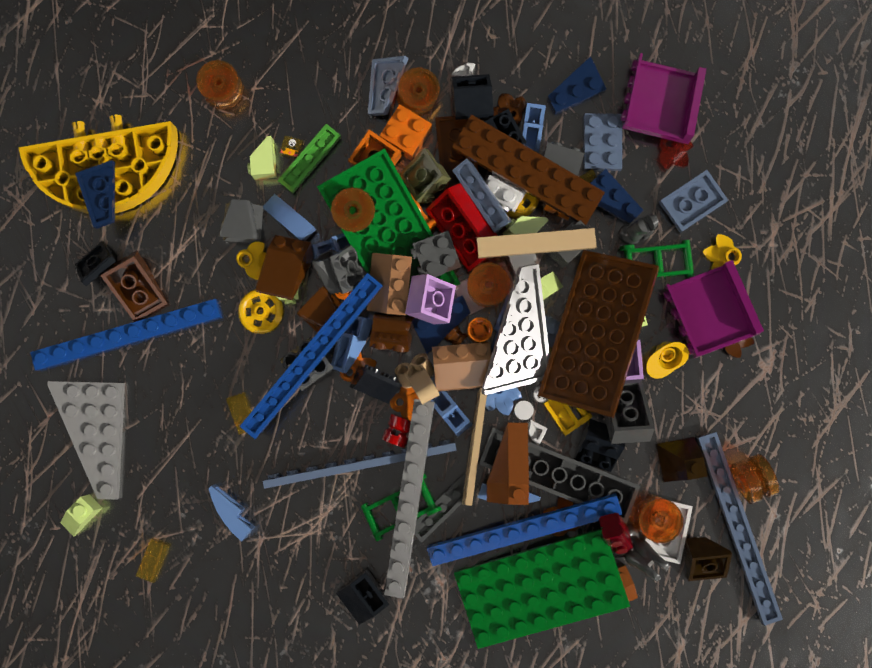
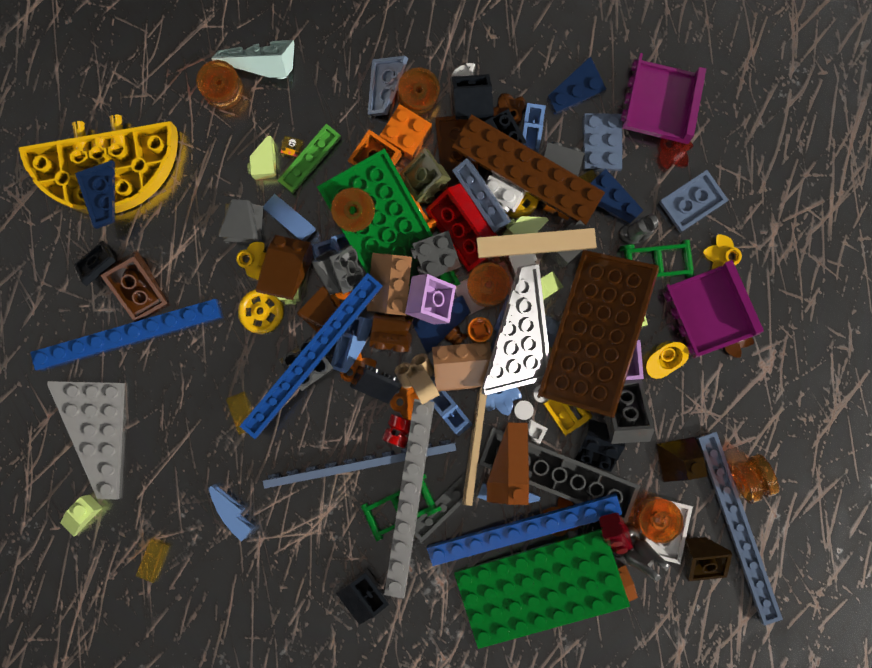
(265, 61): none -> light aqua wedge

